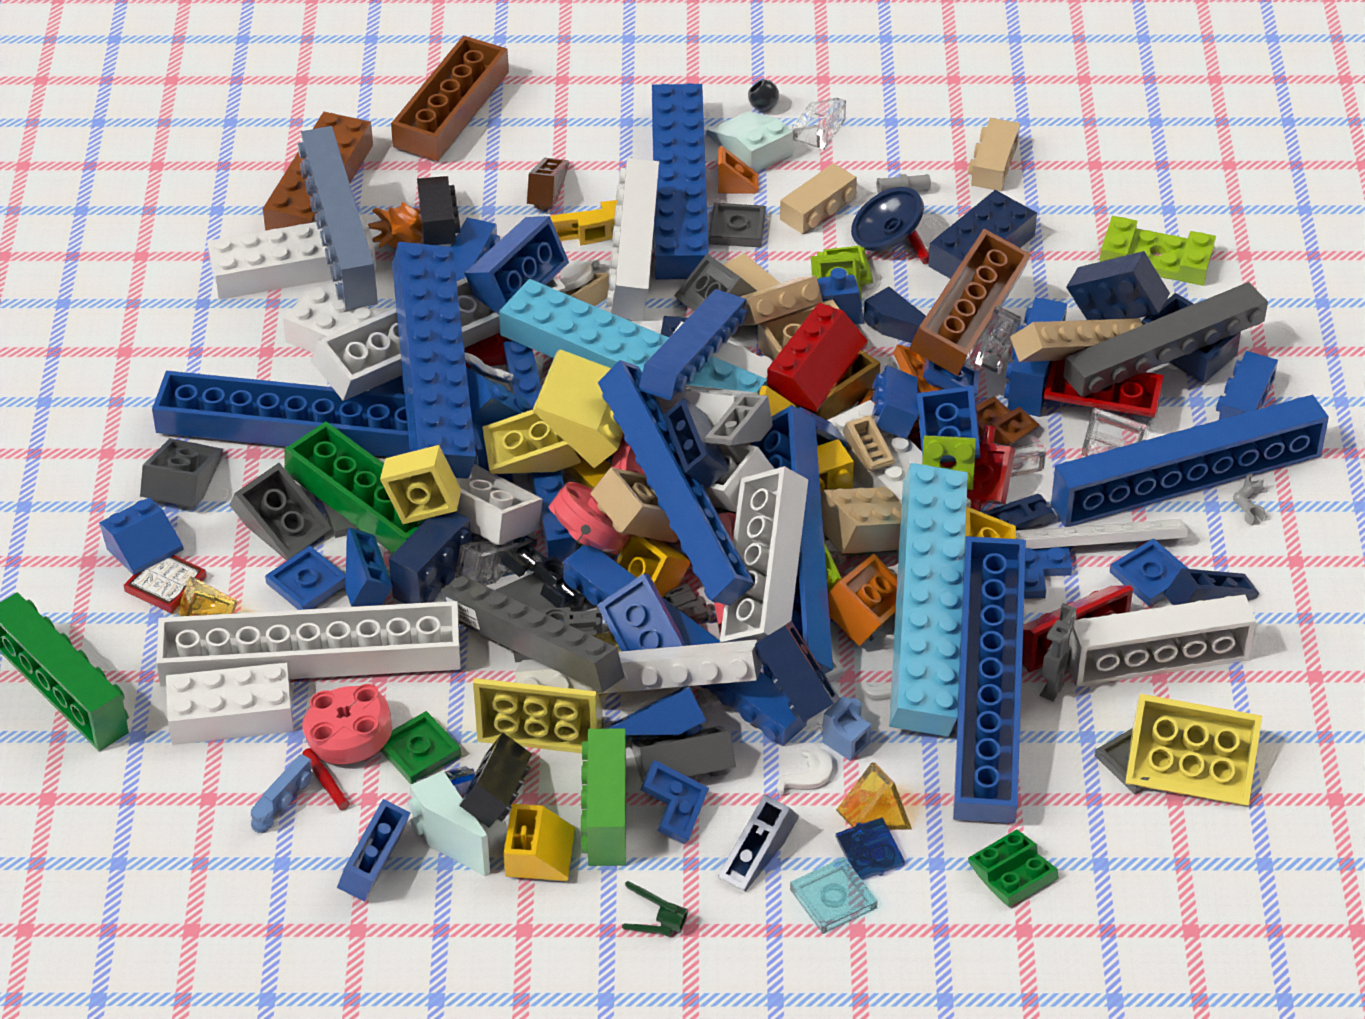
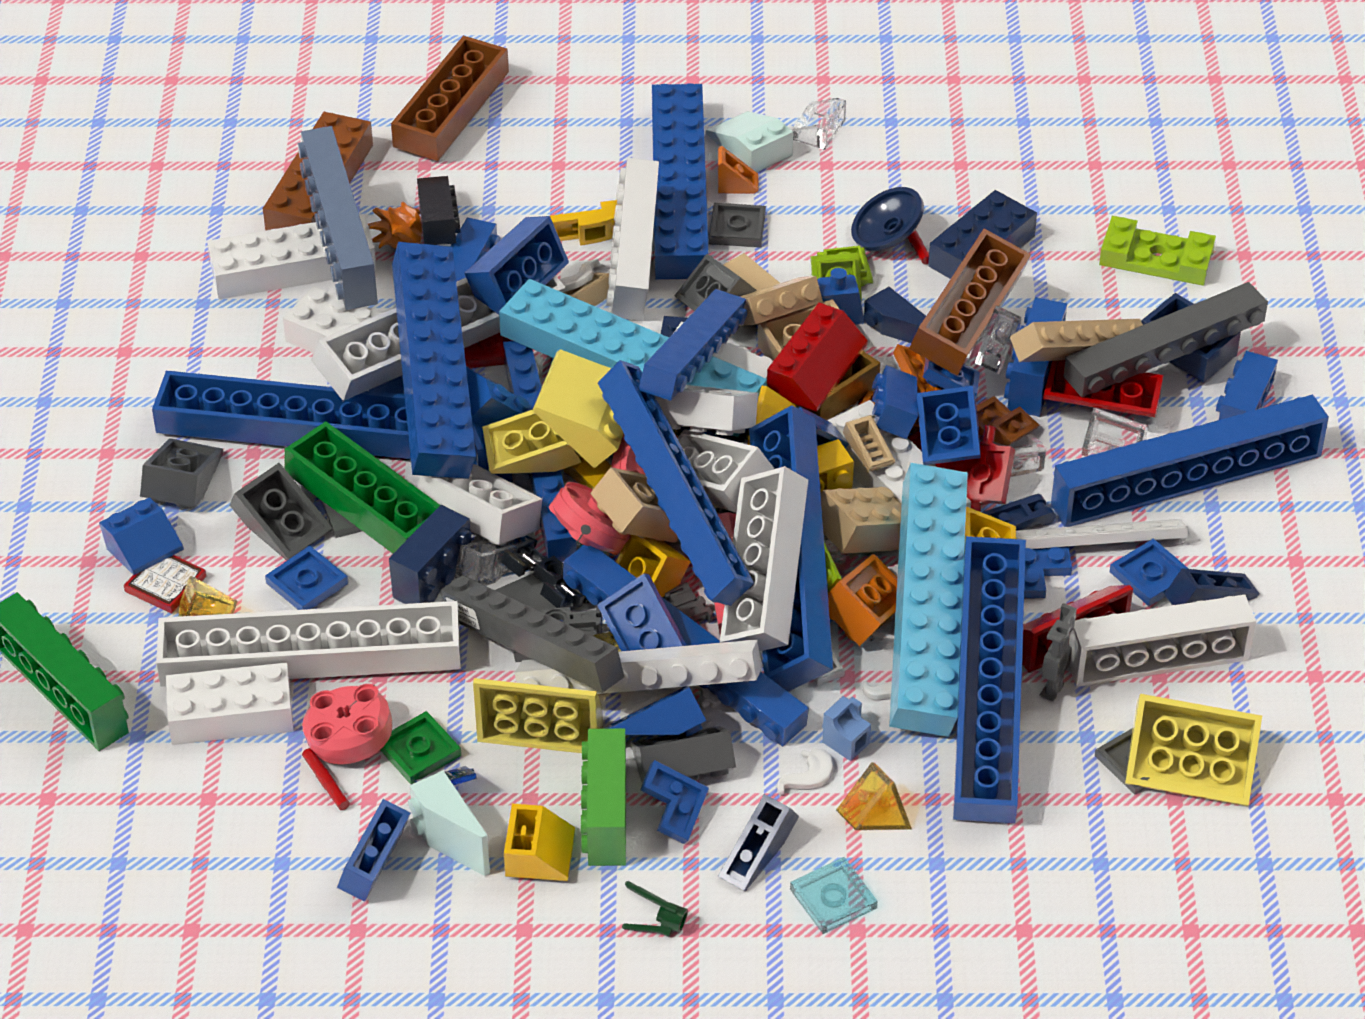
(280, 793): medium blue hinge -> none
(366, 574): blue slope -> none
(420, 484): light yellow brick -> none
(487, 371): white piece -> none
(497, 781): black brick -> none
(546, 182): reddish brown slope -> none
(688, 431): dark blue brick -> none
(743, 422): light grey slope -> none
(763, 95): black piece -> none
(796, 672): dark blue brick -> none
(818, 198): tan brick -> none
(870, 848): clear blue piece -> none
(918, 182): light grey pin -> none
(960, 448): lime piece -> none
(994, 154): tan brick -> none
(1013, 868): green slope -> none
(1118, 288): dark blue brick -> none
(1242, 500): light grey arm -> none

